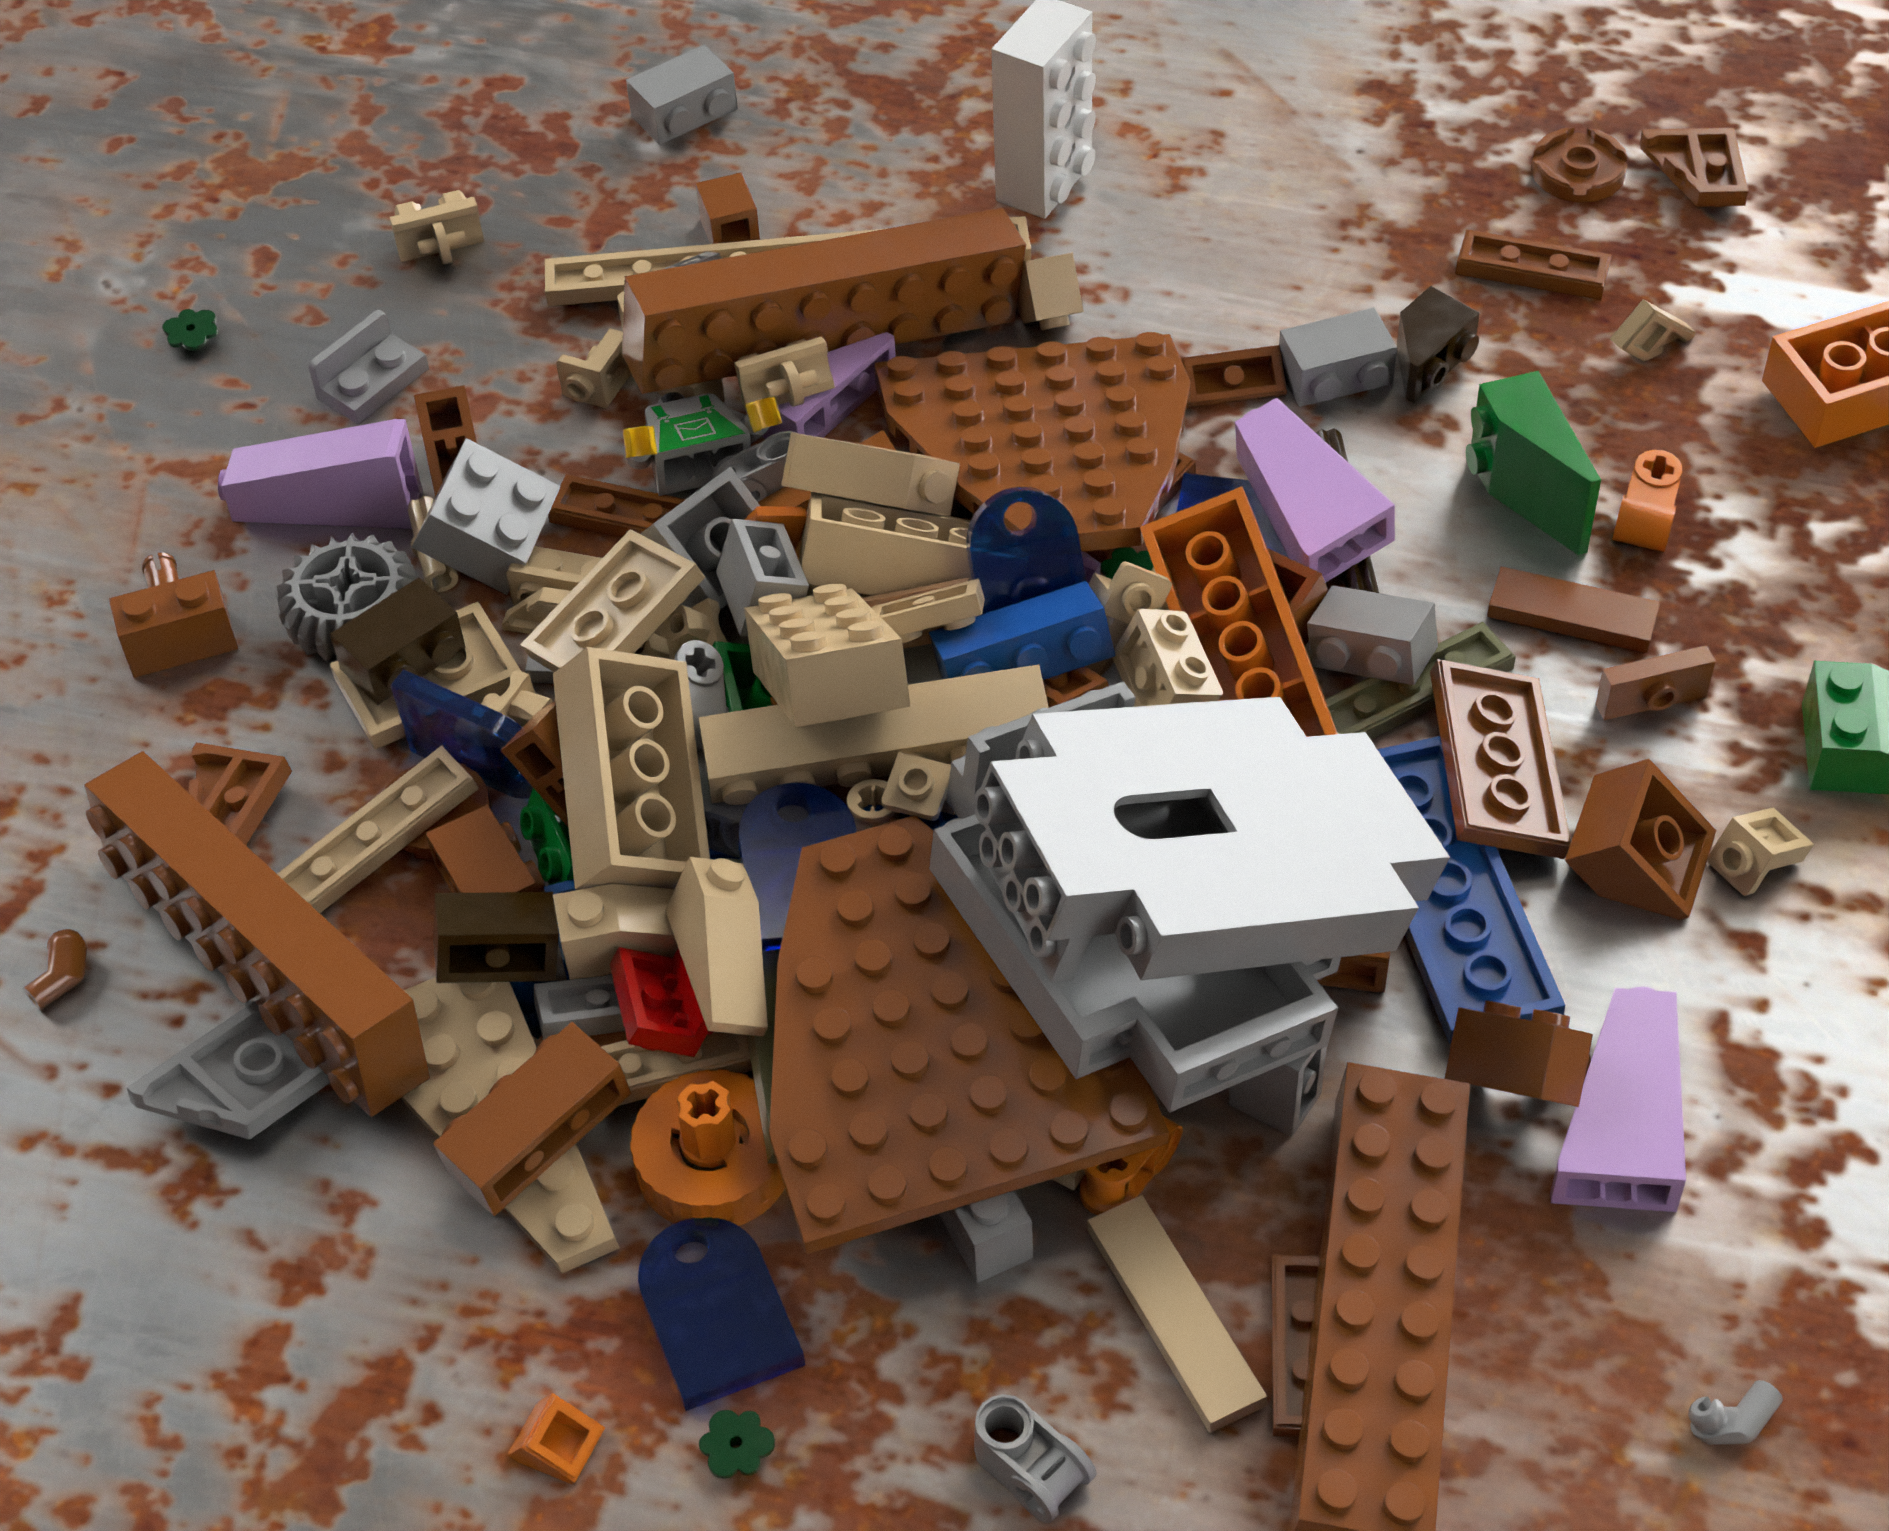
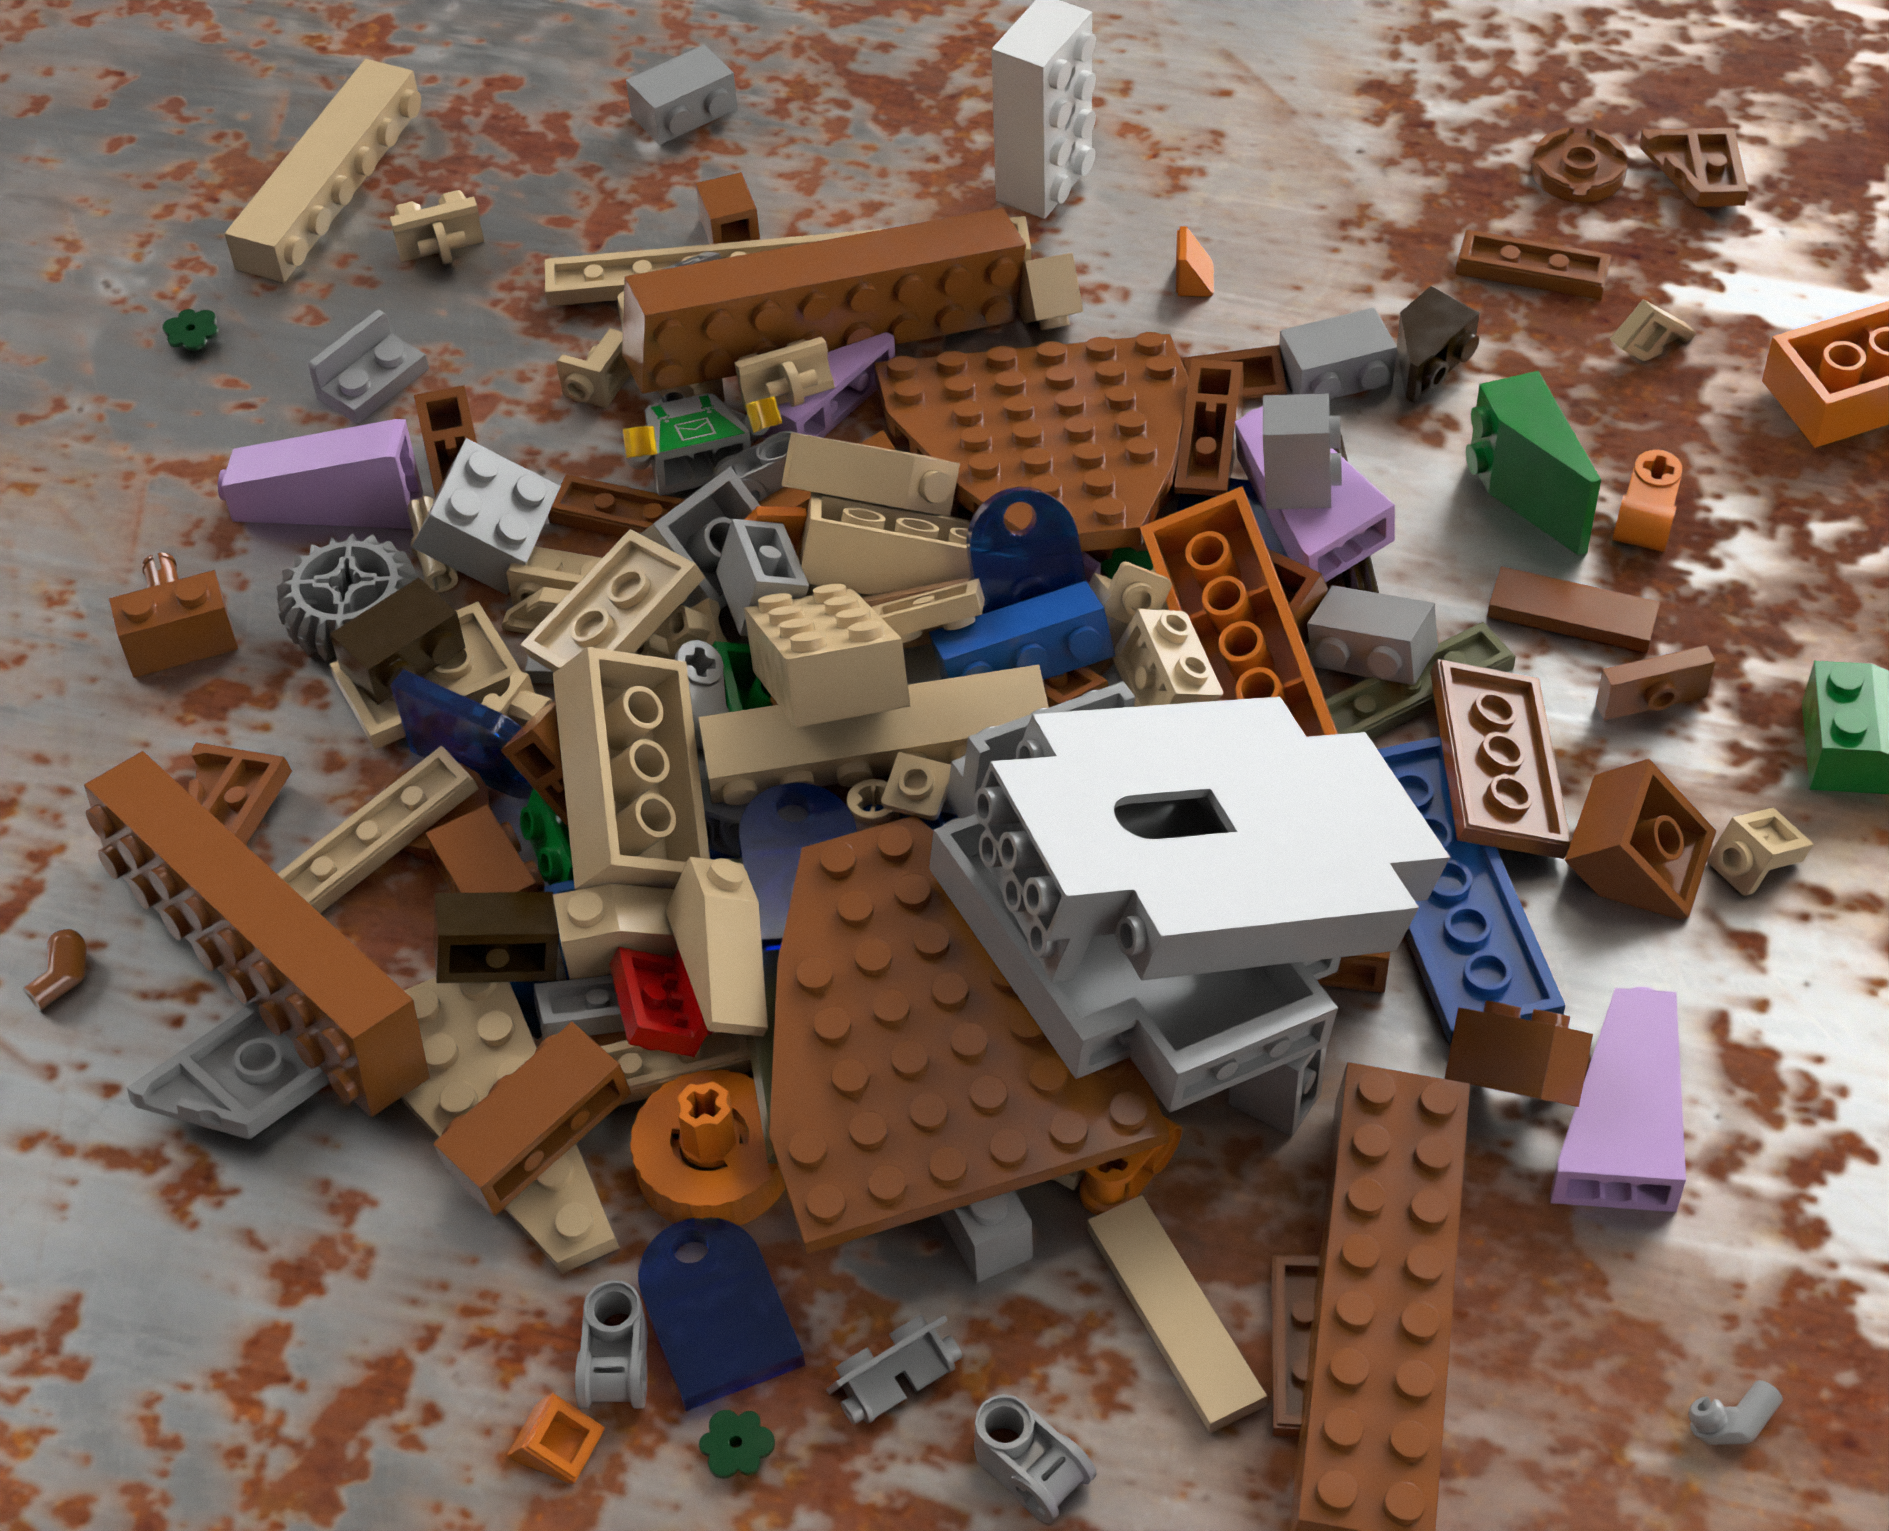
(323, 171): none -> tan brick
(612, 1357): none -> light grey piece
(872, 1380): none -> light grey hinge
(1193, 266): none -> orange slope
(1208, 427): none -> dark orange slope
(1298, 451): none -> light grey brick

